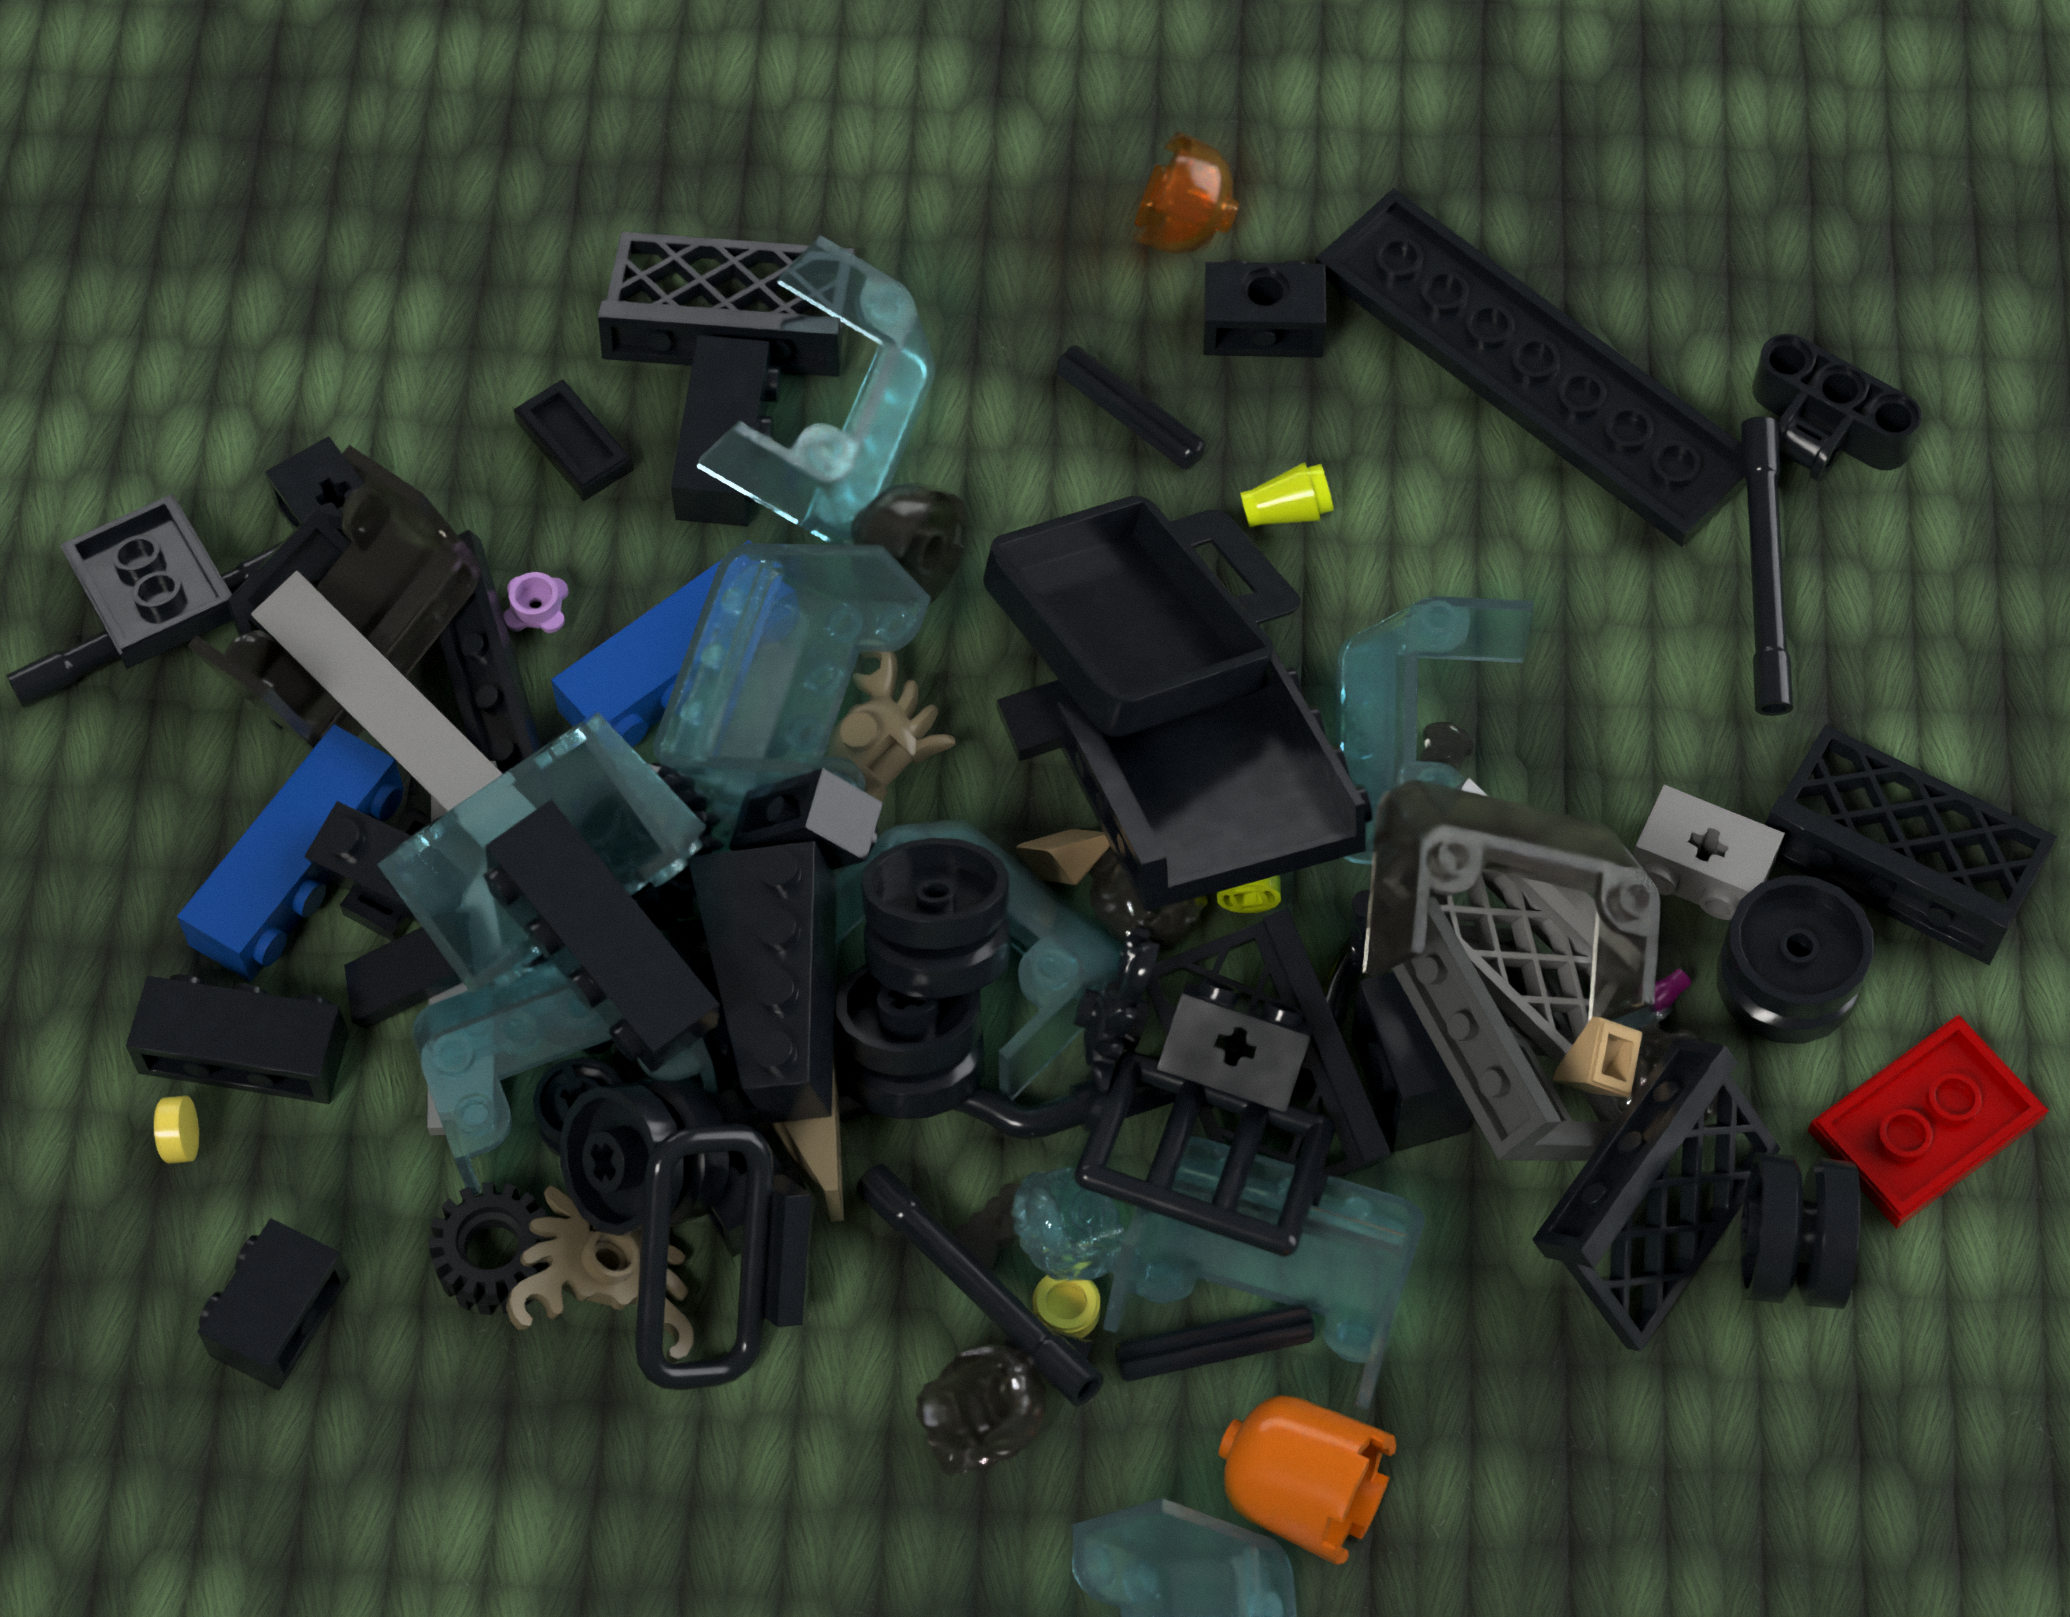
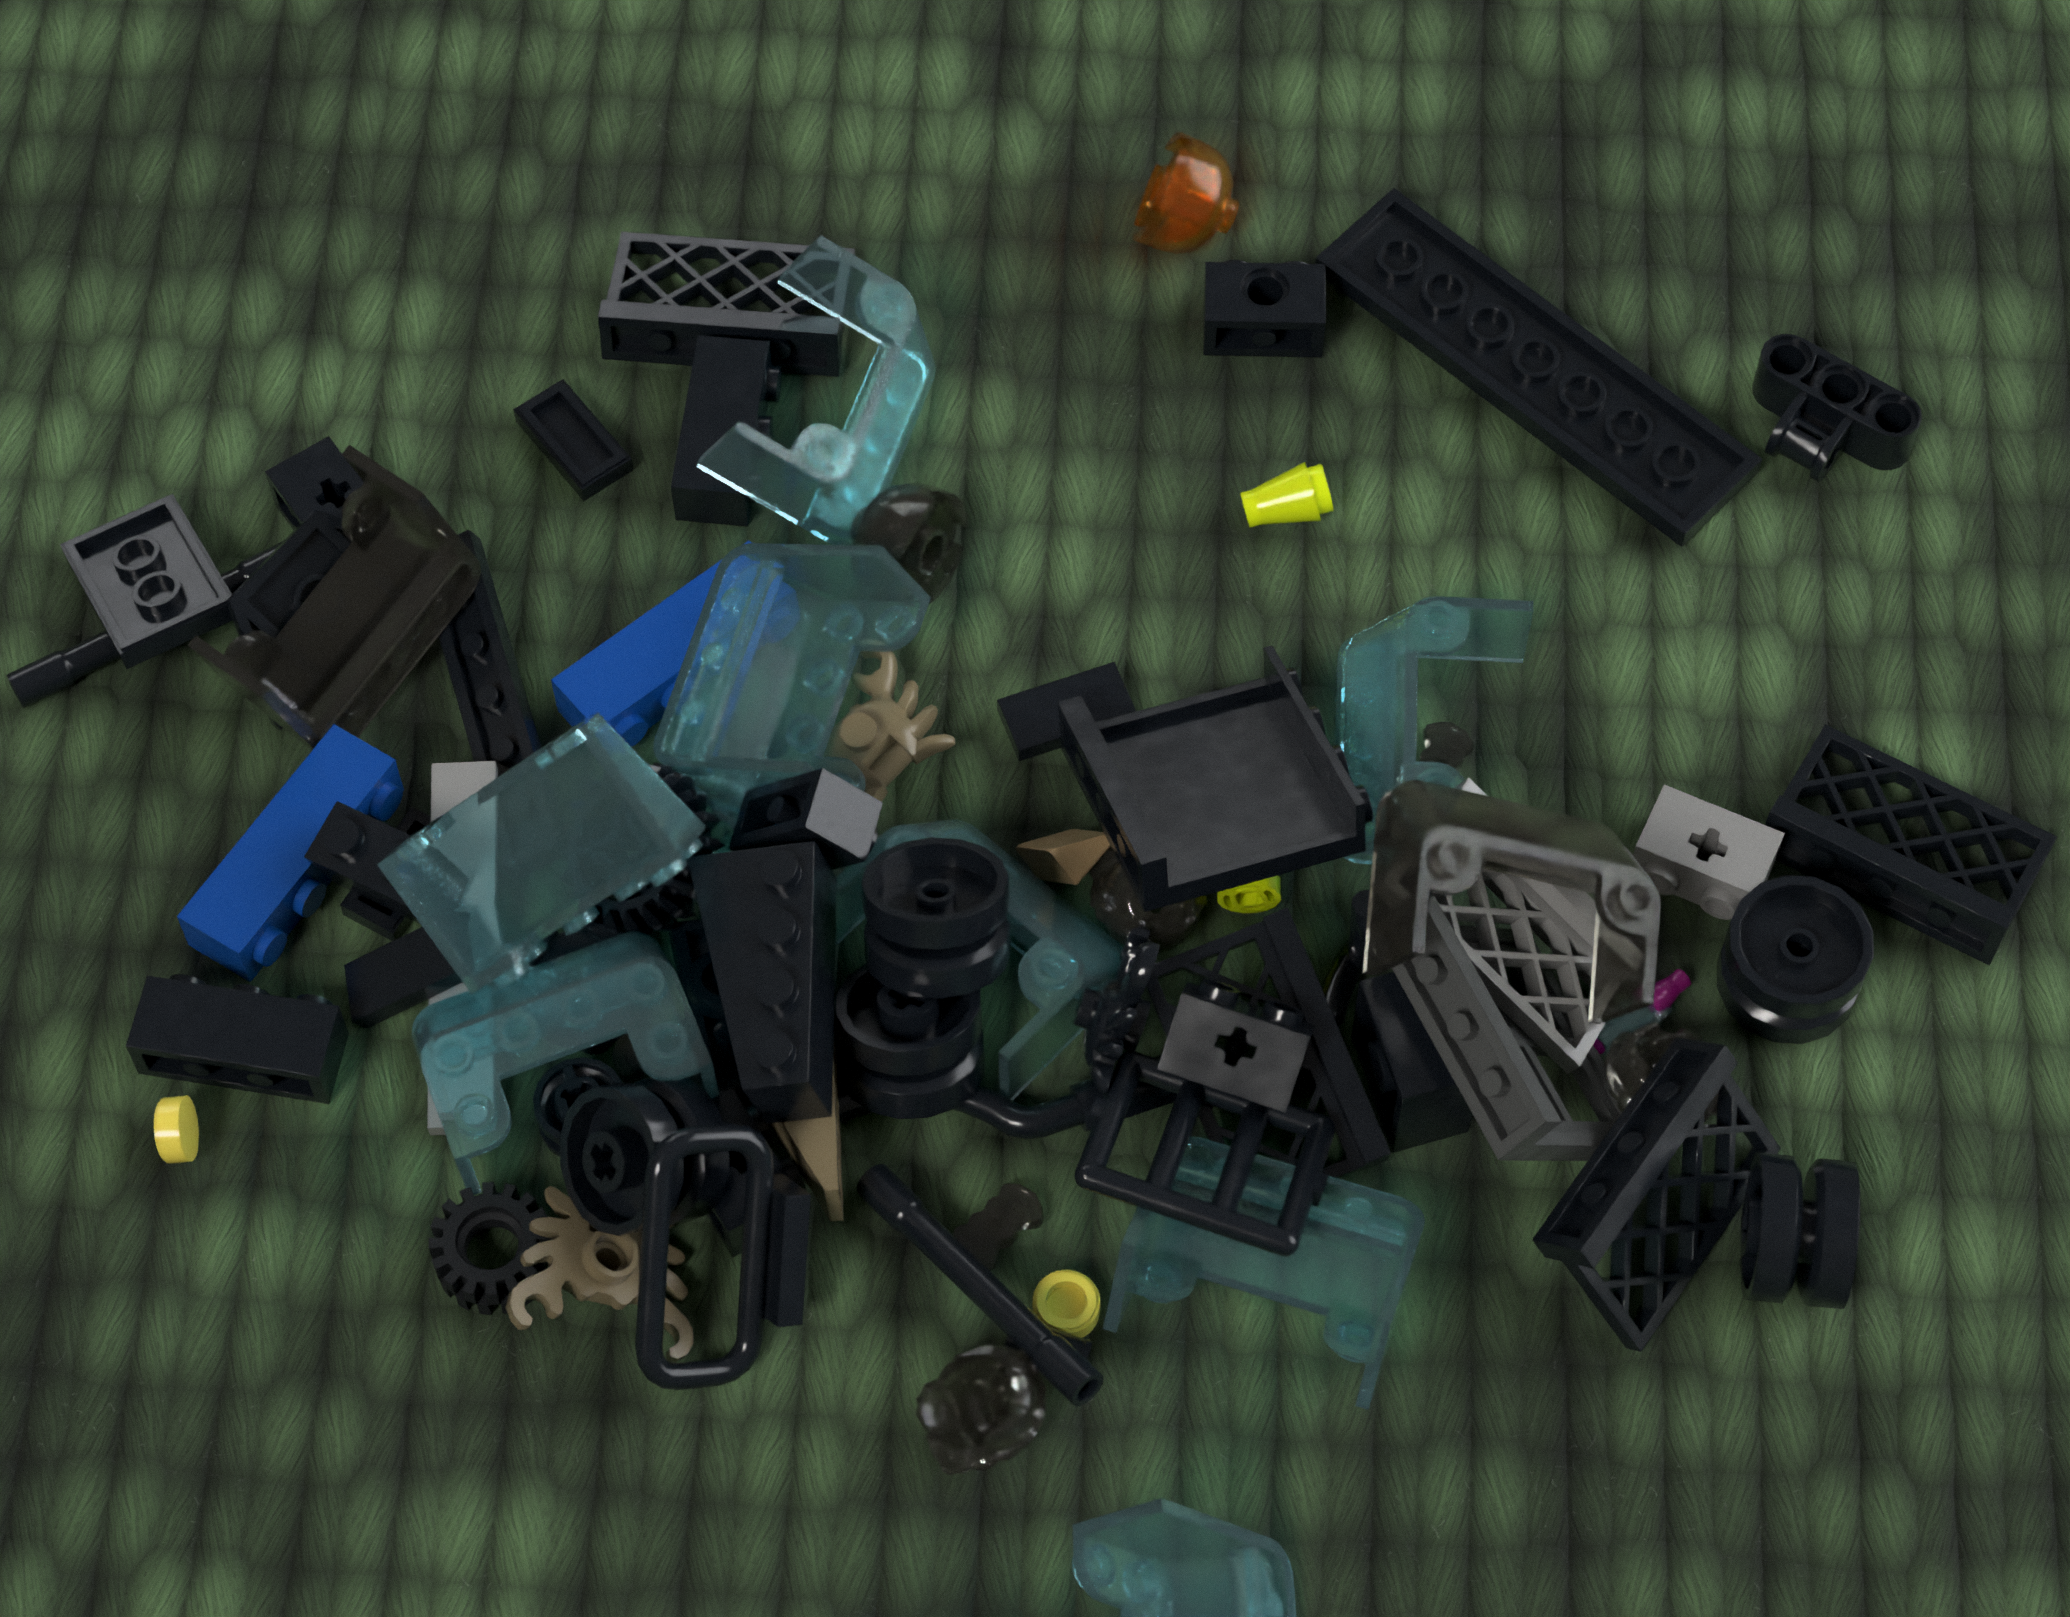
(272, 1303): black brick -> none
(374, 692): light grey tile -> none
(535, 588): lavender plate -> none
(598, 937): black wedge -> none
(1065, 1227): clear light blue hair -> none
(1130, 407): black axle -> none
(1136, 613): black piece -> none
(1214, 1342): black axle -> none
(1305, 1473): orange cylinder -> none
(1601, 1059): tan slope -> none
(1771, 659): black piece -> none
(1928, 1120): red tile -> none

